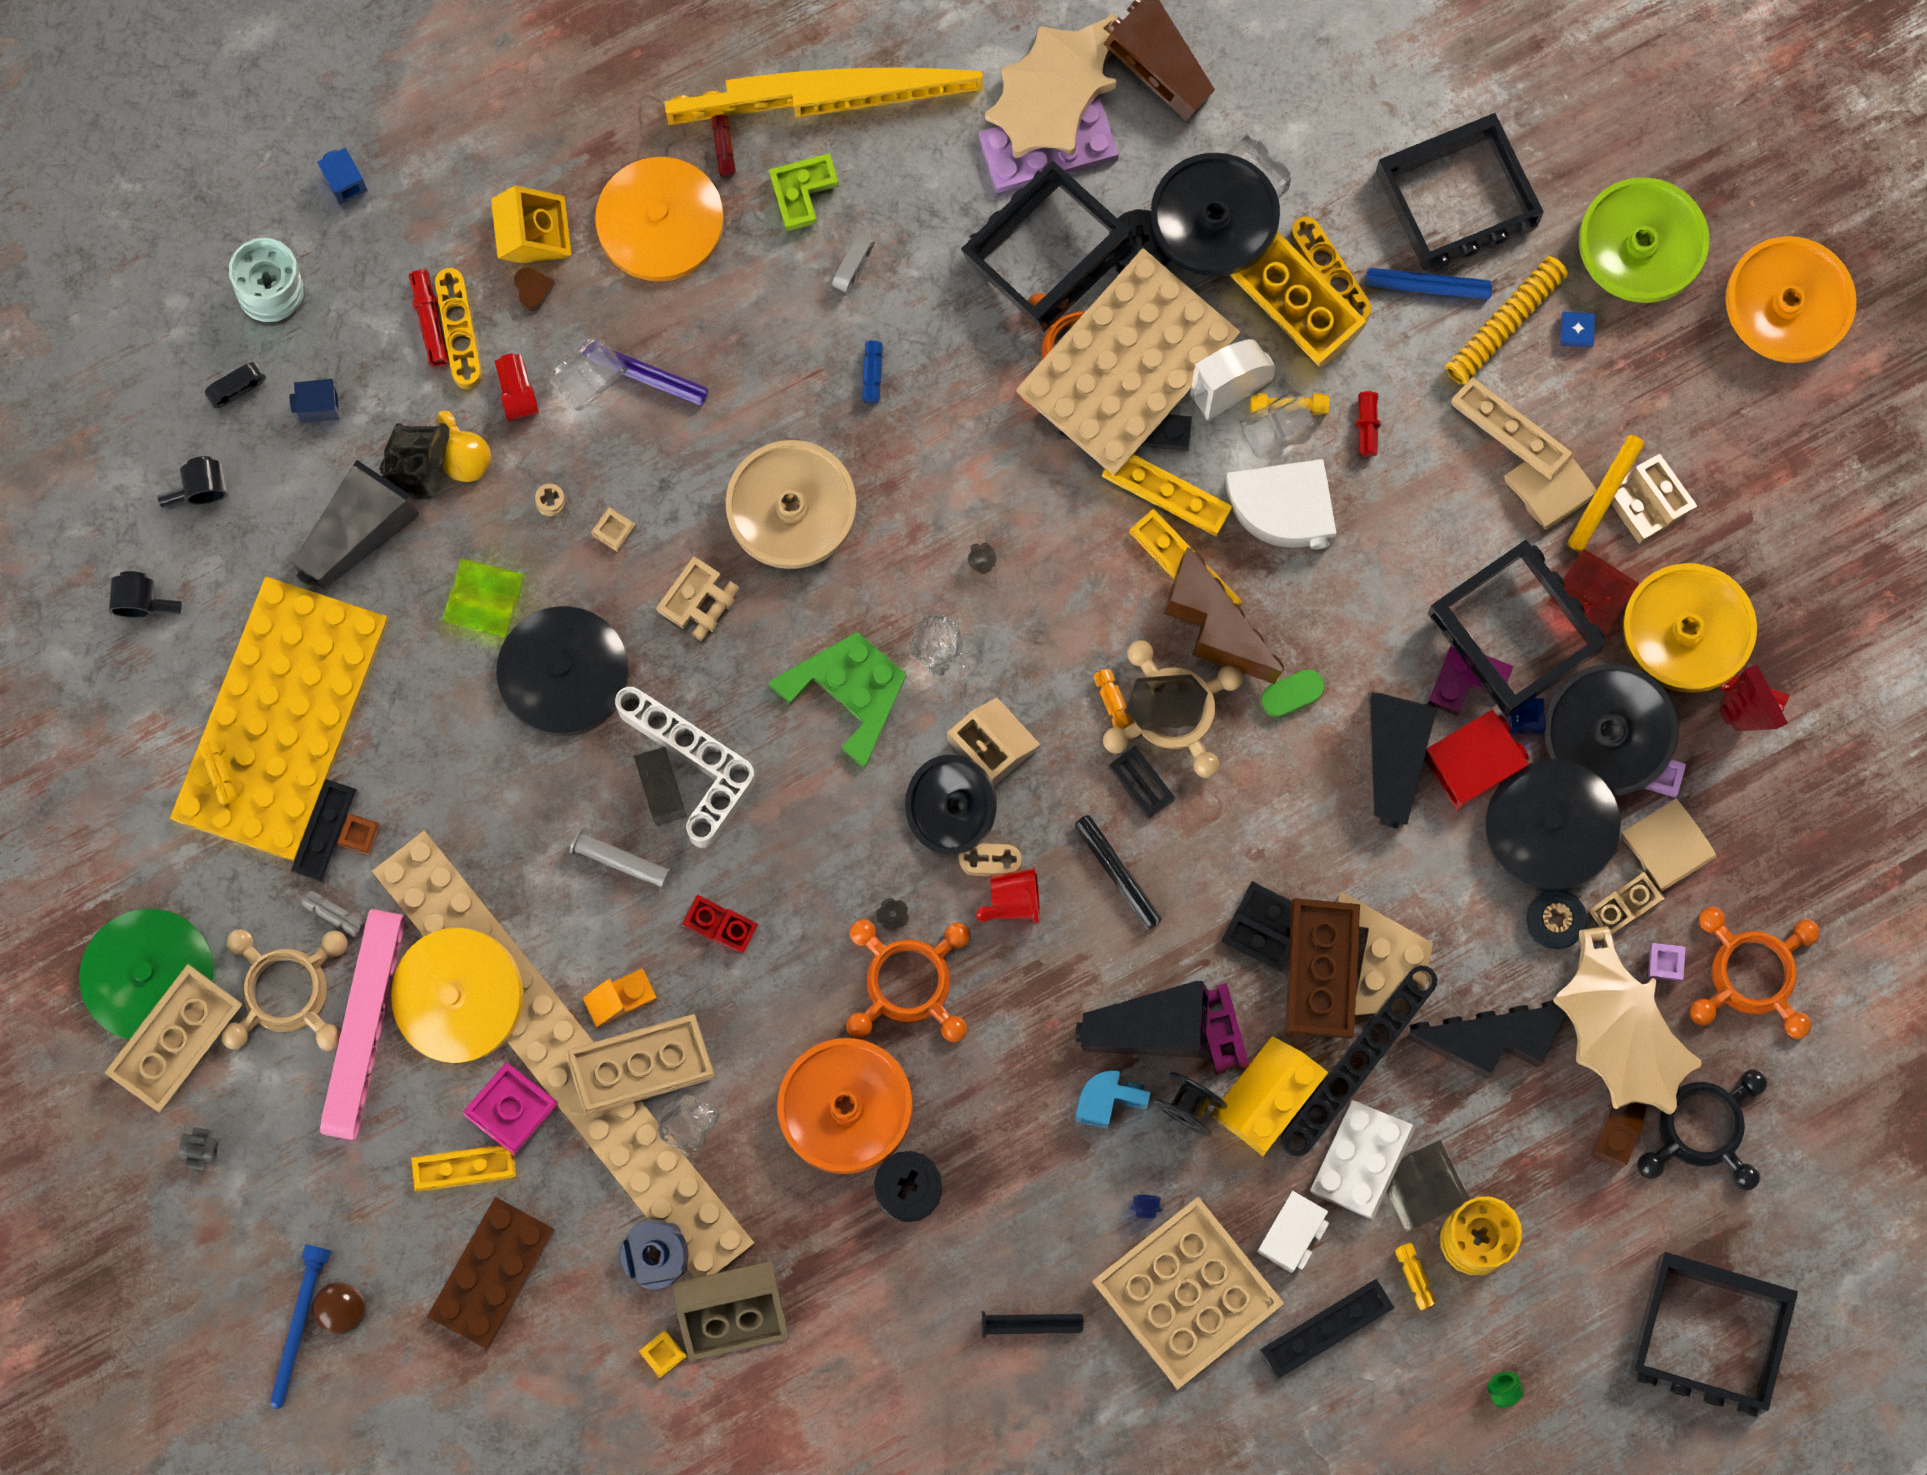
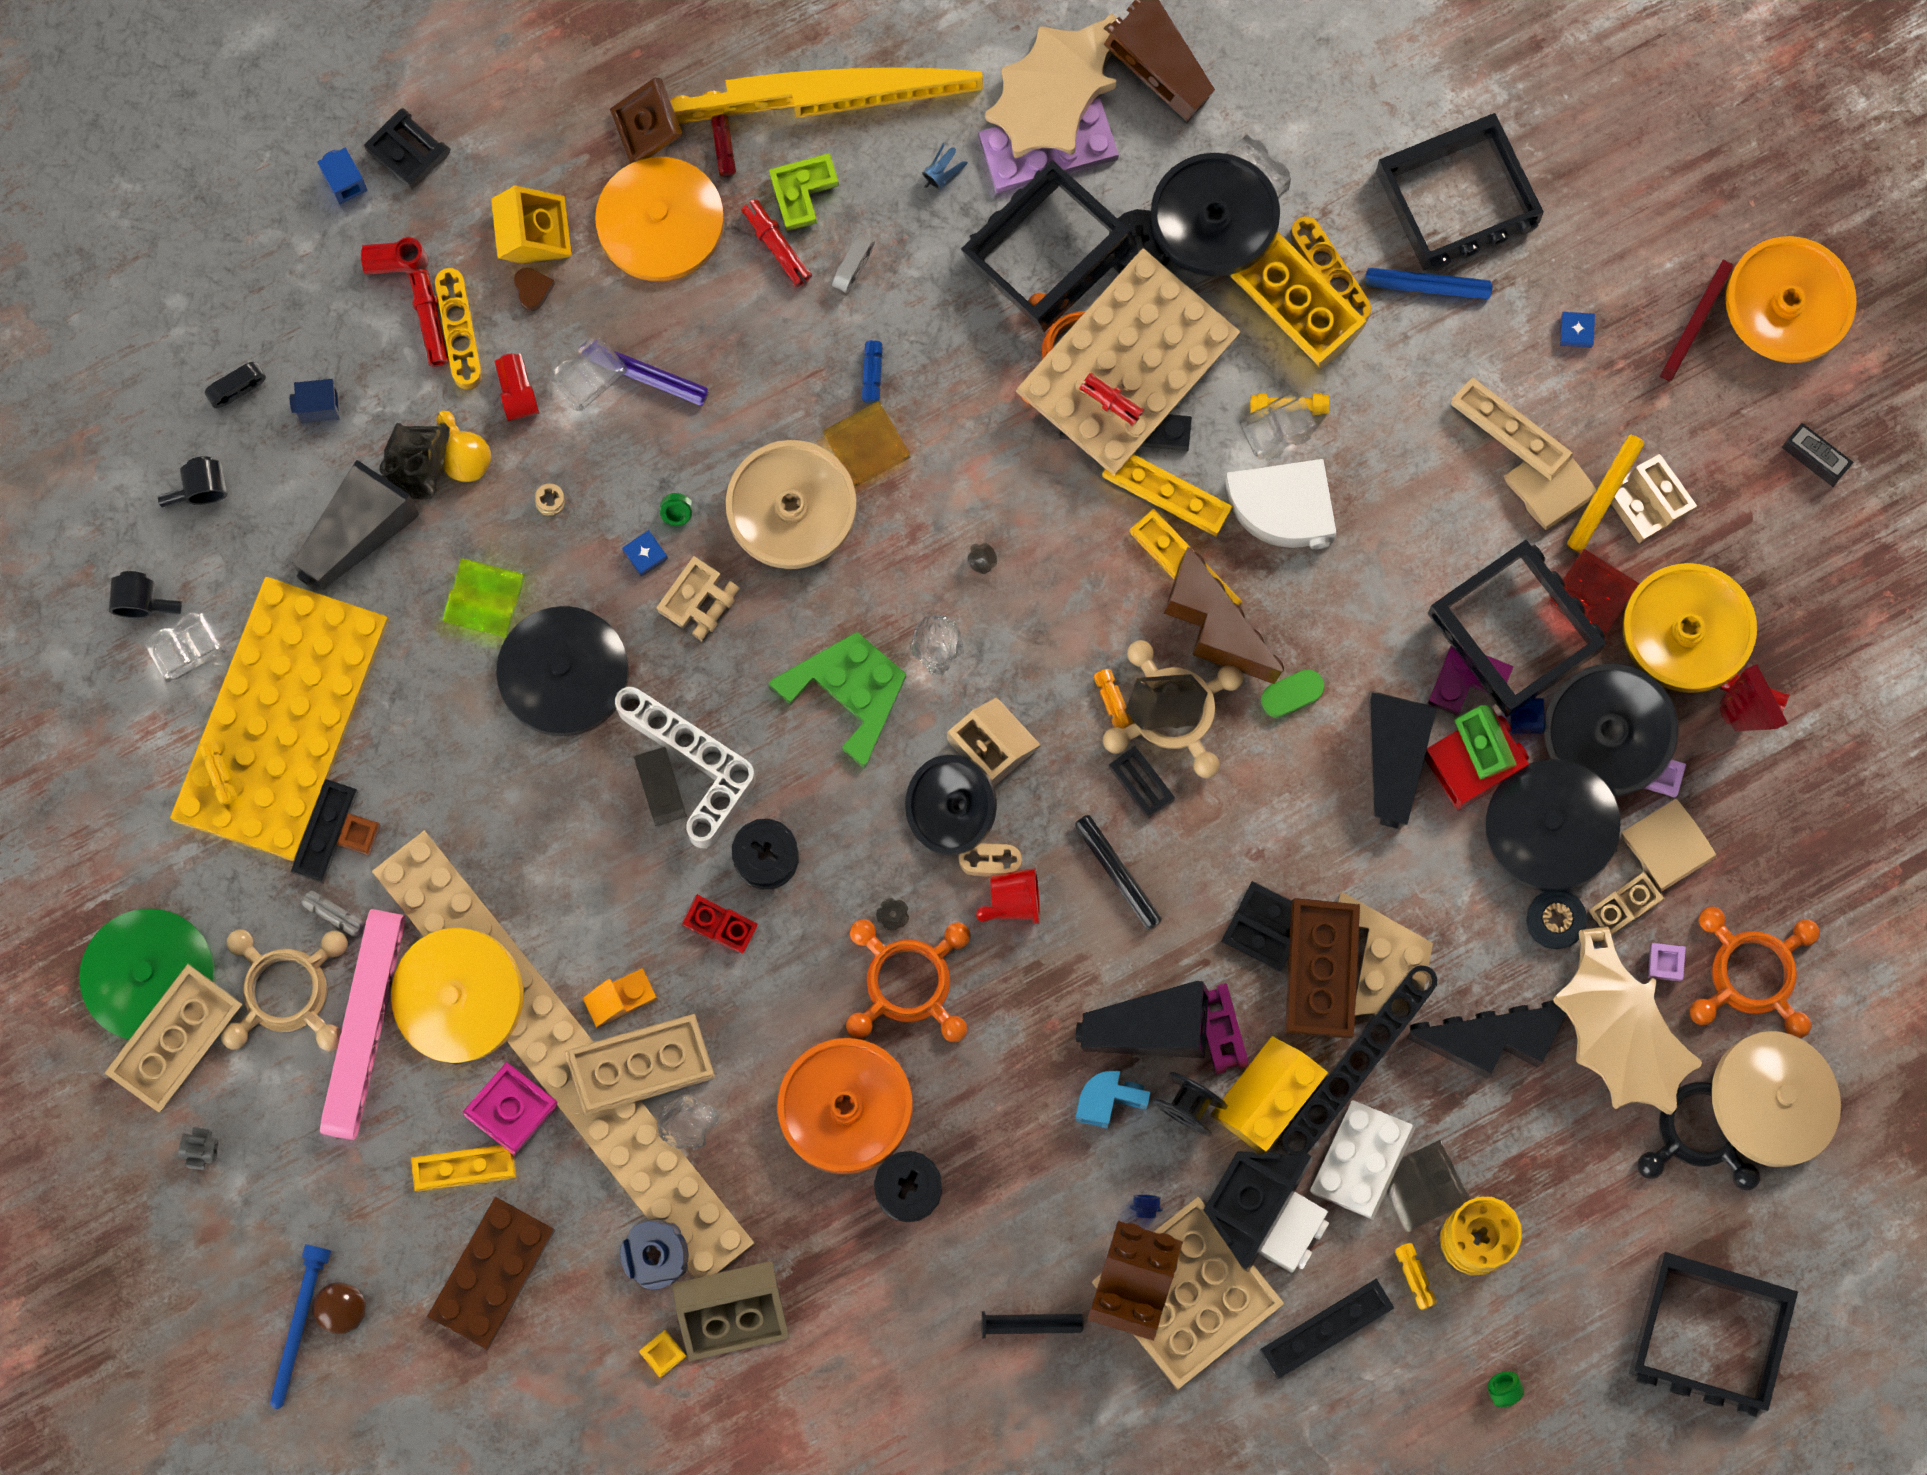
(184, 647): none -> clear brick
(263, 264): light aqua wheel -> none
(391, 257): none -> red piece
(400, 155): none -> black plate
(613, 529): tan tile -> none
(619, 859): light grey pin -> none
(644, 553): none -> blue tile
(646, 121): none -> reddish brown tile
(676, 509): none -> green tile
(764, 835): none -> black piece
(768, 232): none -> red pin
(866, 443): none -> clear yellow tile
(934, 173): none -> flat silver piece
(1111, 399): none -> red pin
(1135, 1280): none -> reddish brown bracket
(1230, 377): white brick -> none
(1253, 1199): none -> black wing
(1368, 424): red axle -> none
(1485, 741): none -> bright green slope
(1506, 320): yellow piece -> none
(1618, 1134): reddish brown slope -> none
(1644, 240): lime dish -> none
(1696, 320): none -> dark red tile
(1776, 1099): none -> tan dish
(1817, 454): none -> slope

